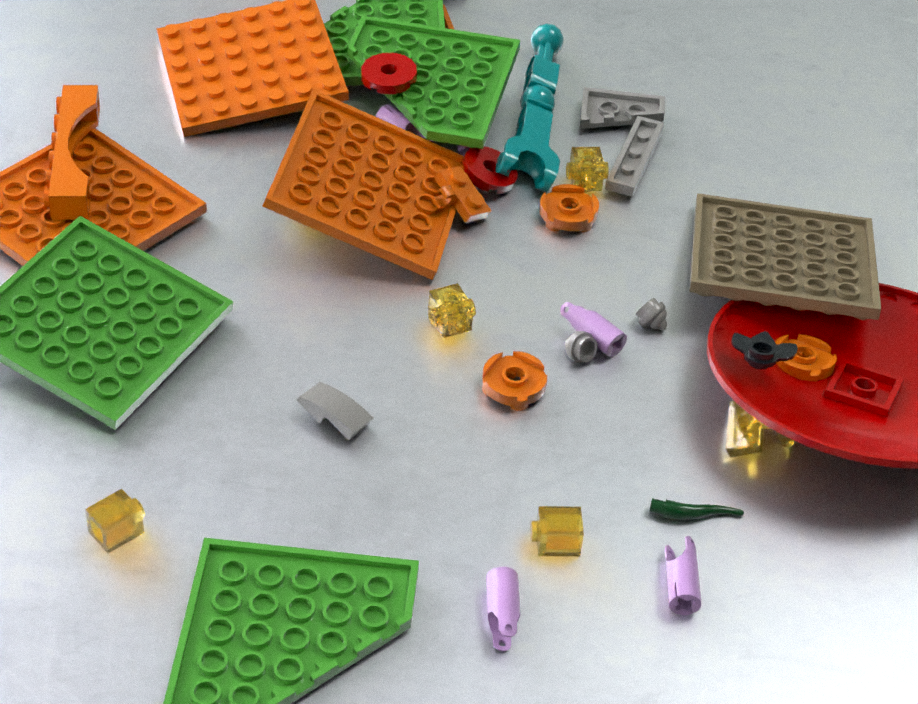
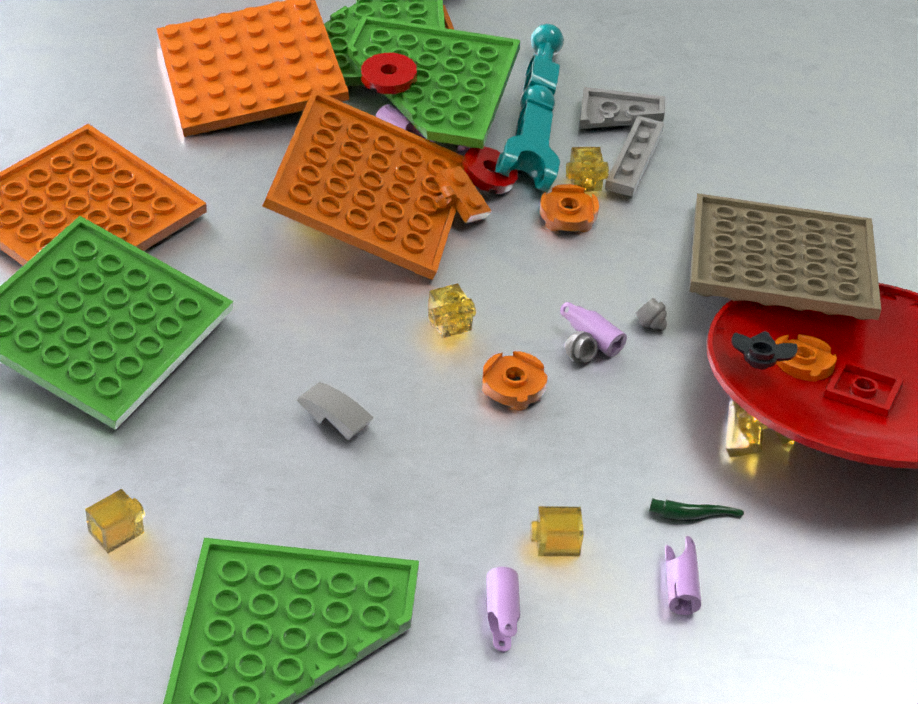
(68, 186): orange arch -> none

